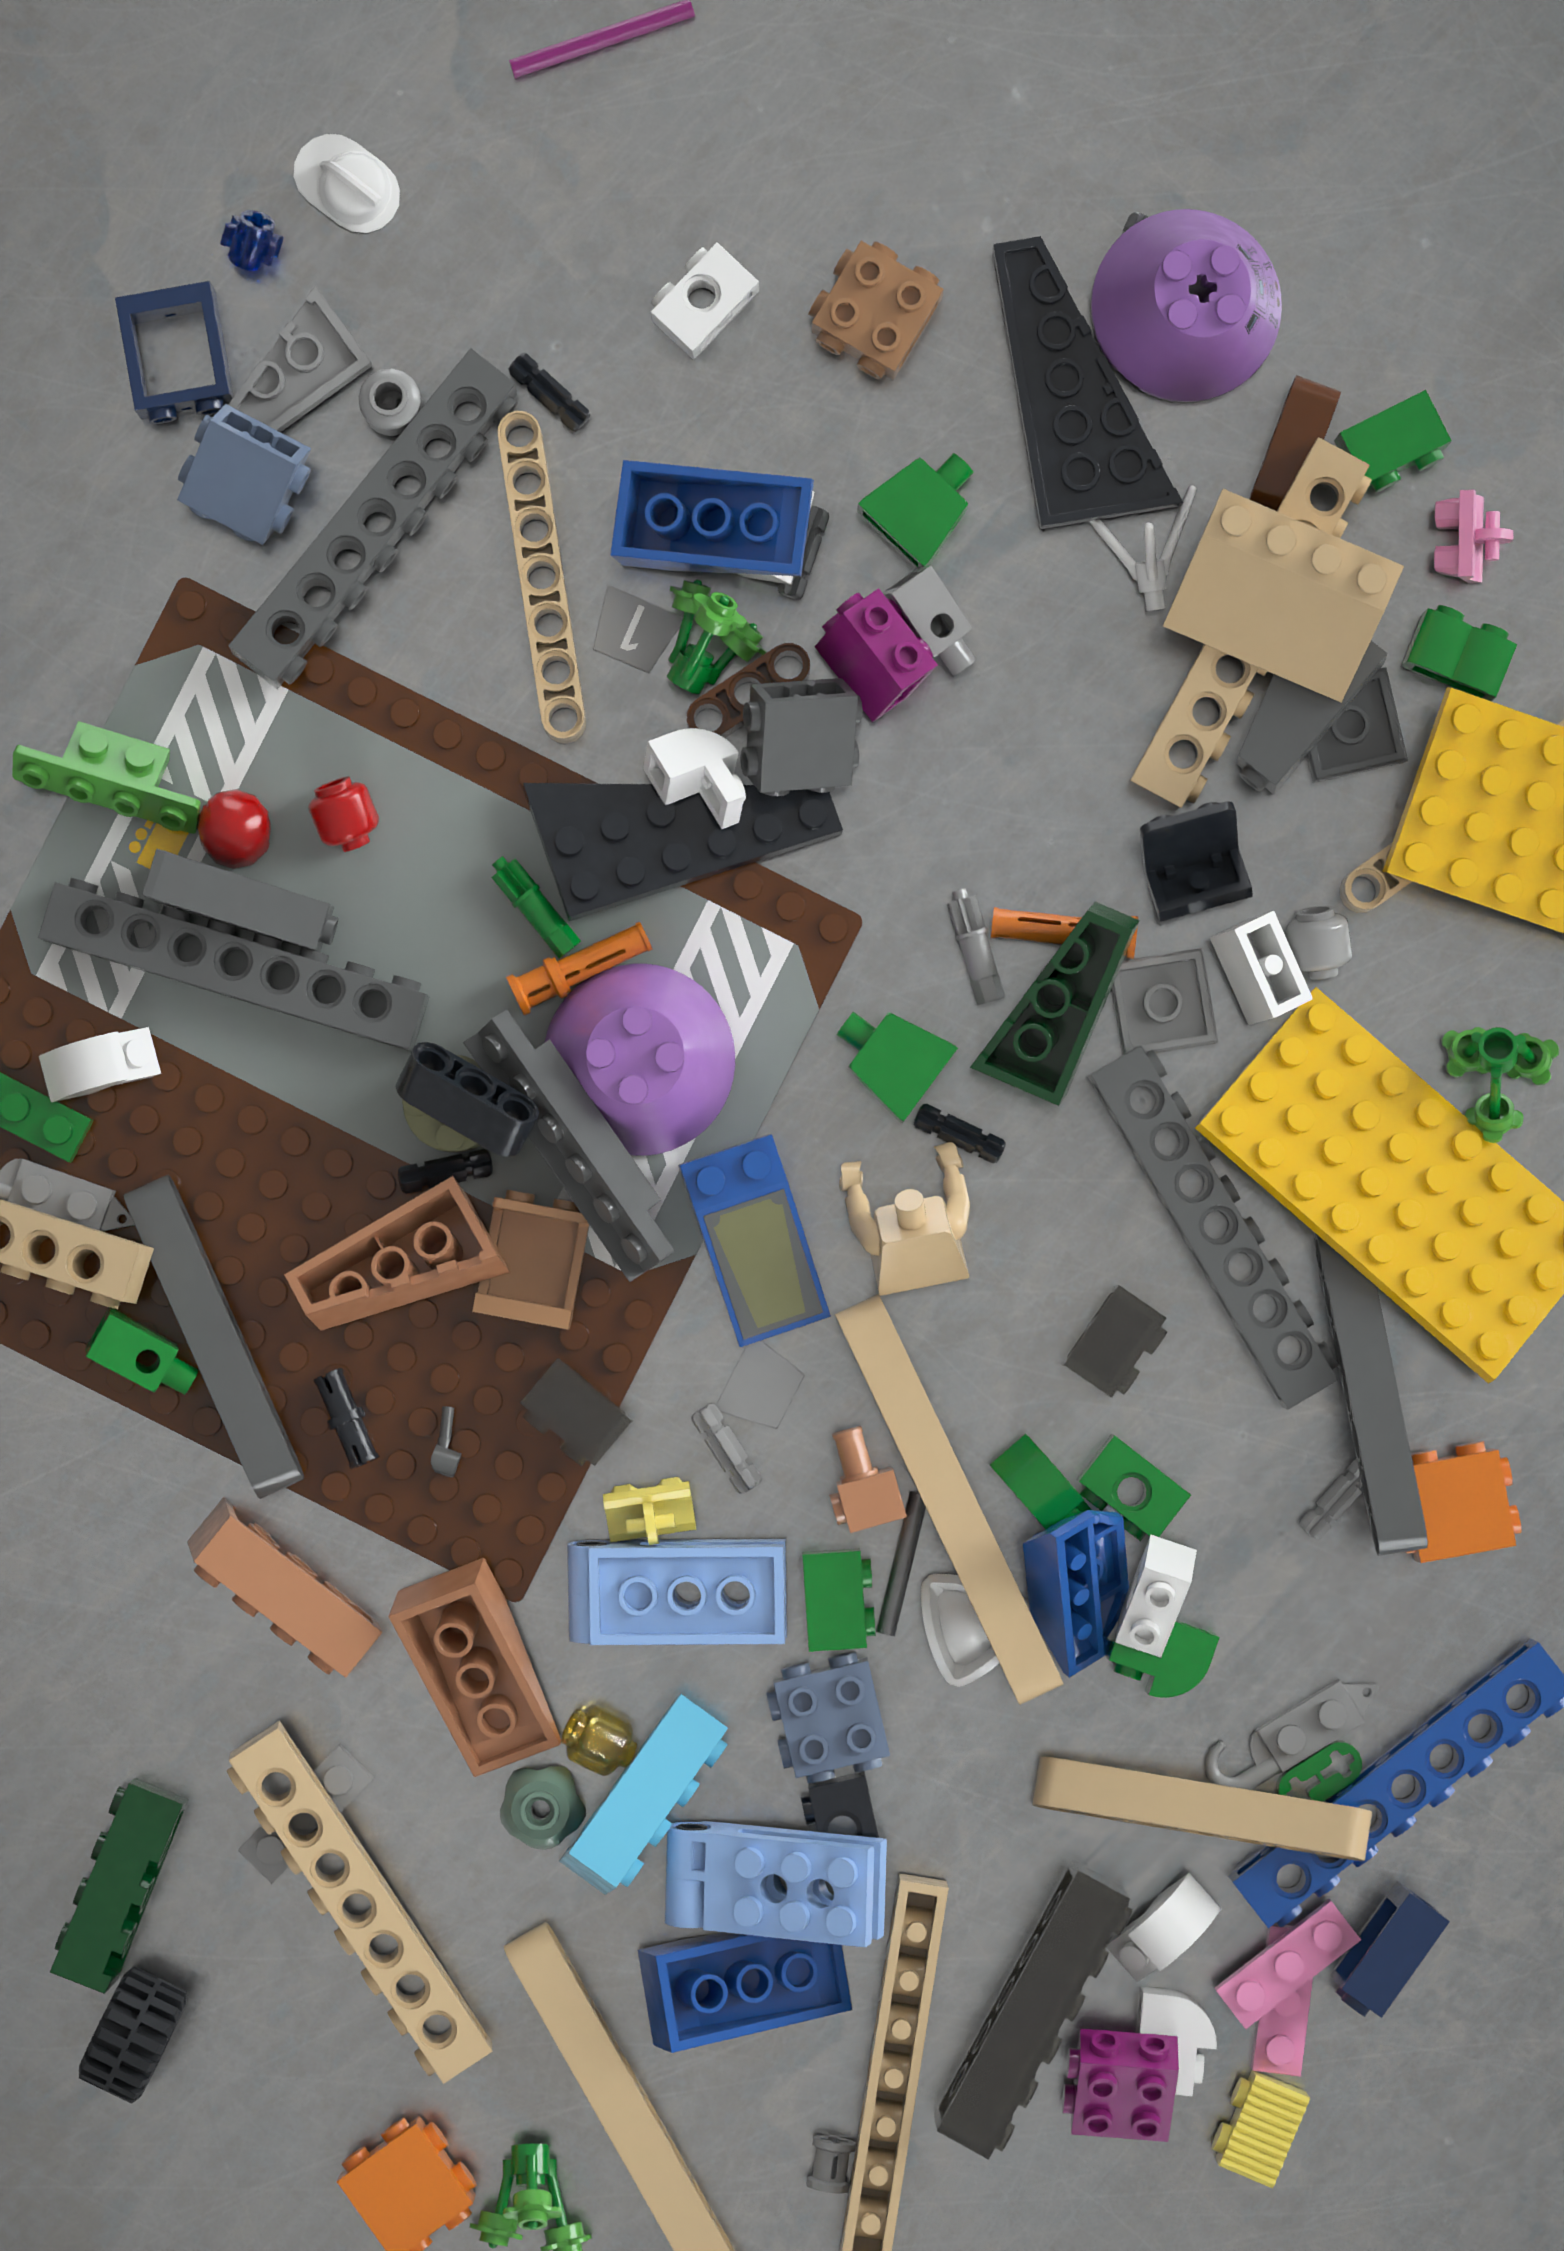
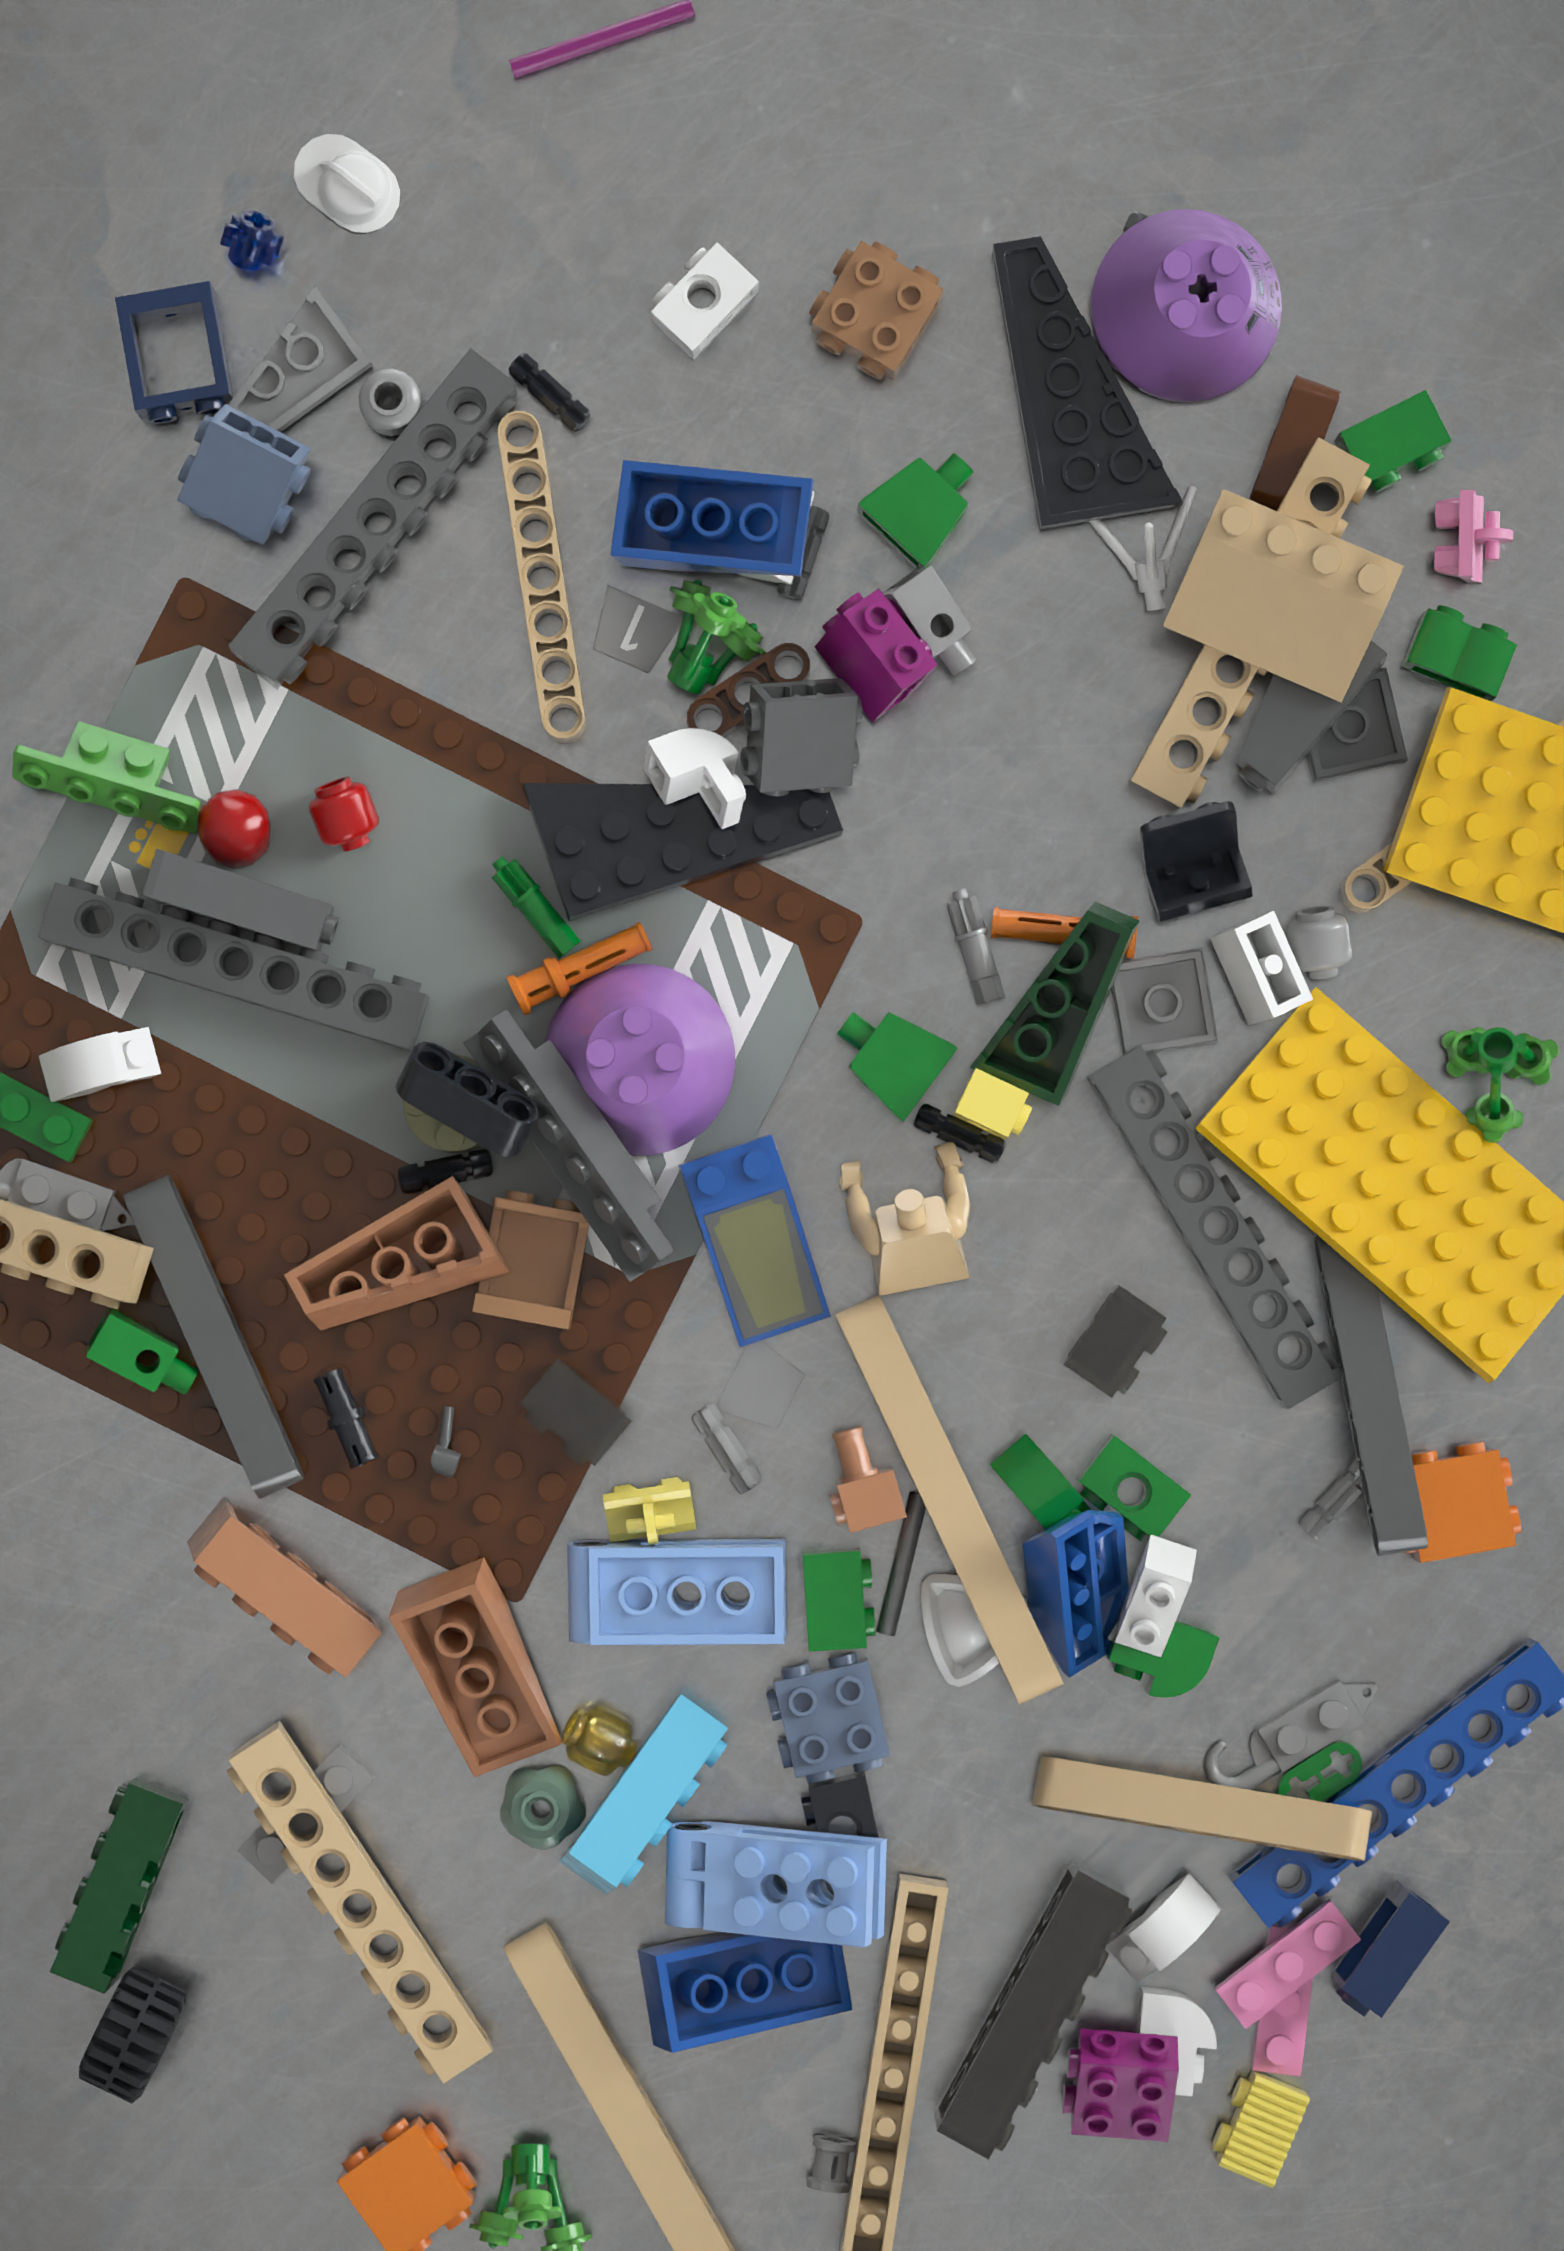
(993, 1105): none -> light yellow brick

